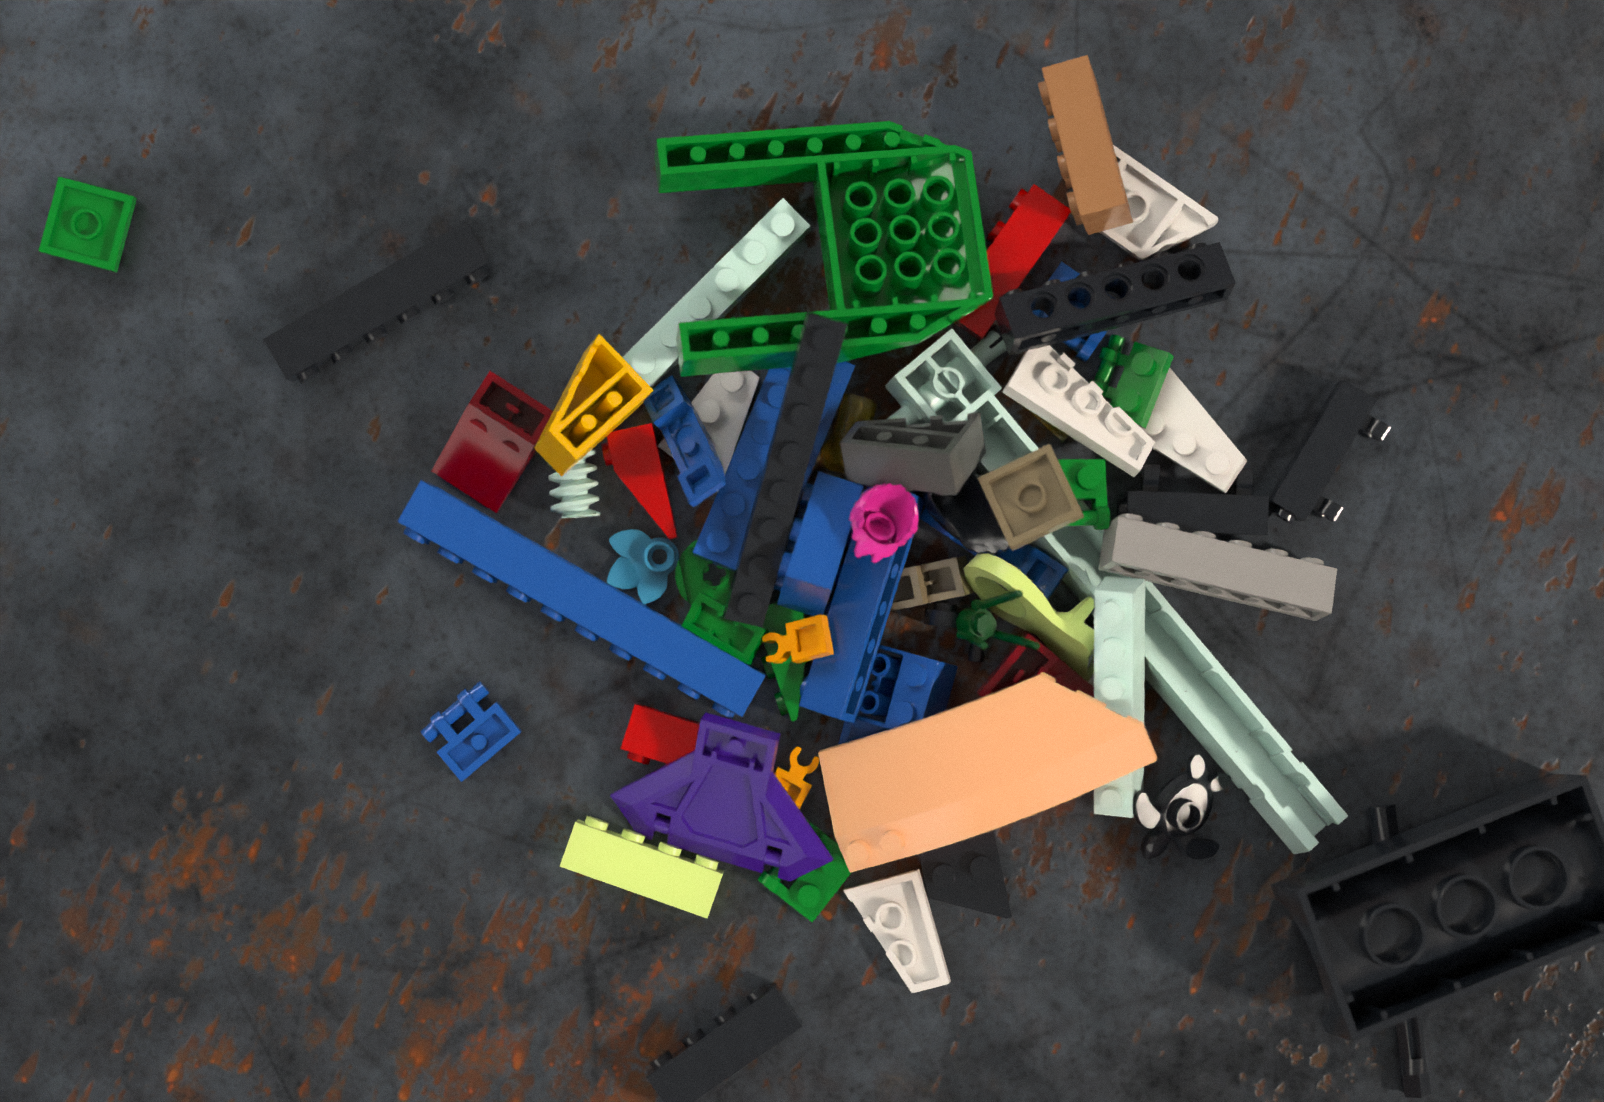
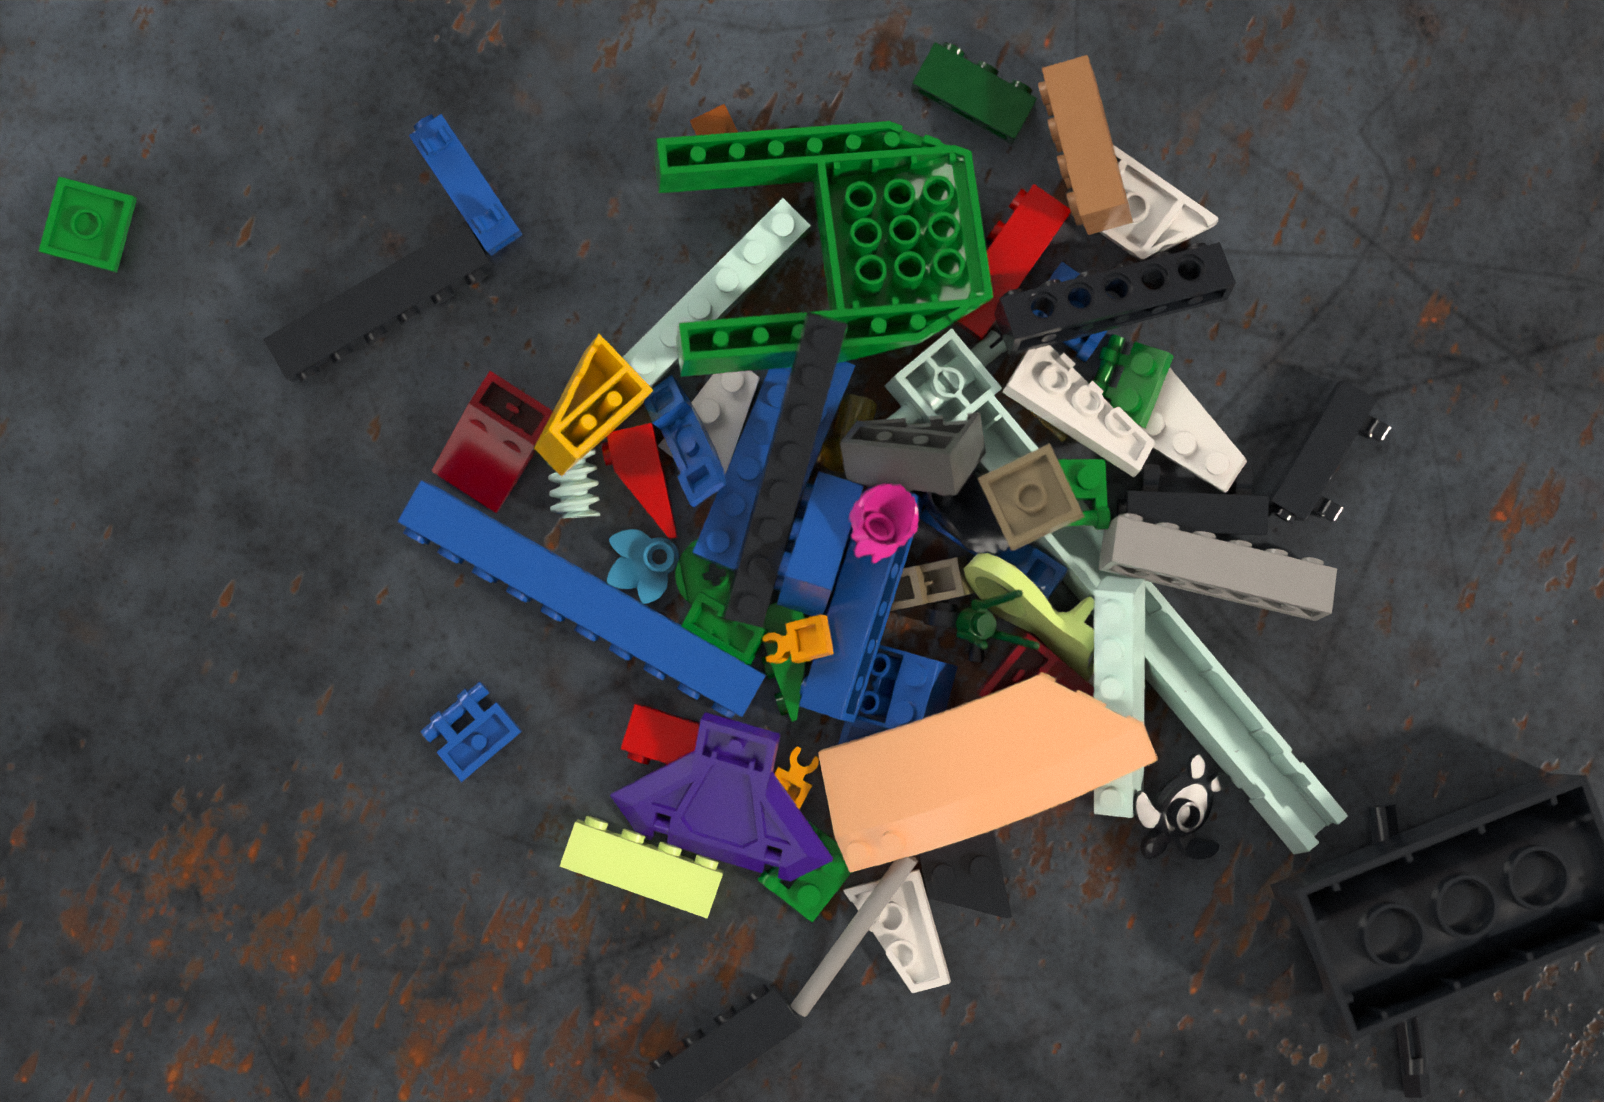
(464, 183): none -> blue brick
(714, 122): none -> dark orange plate
(853, 935): none -> light grey piece
(974, 91): none -> dark green brick

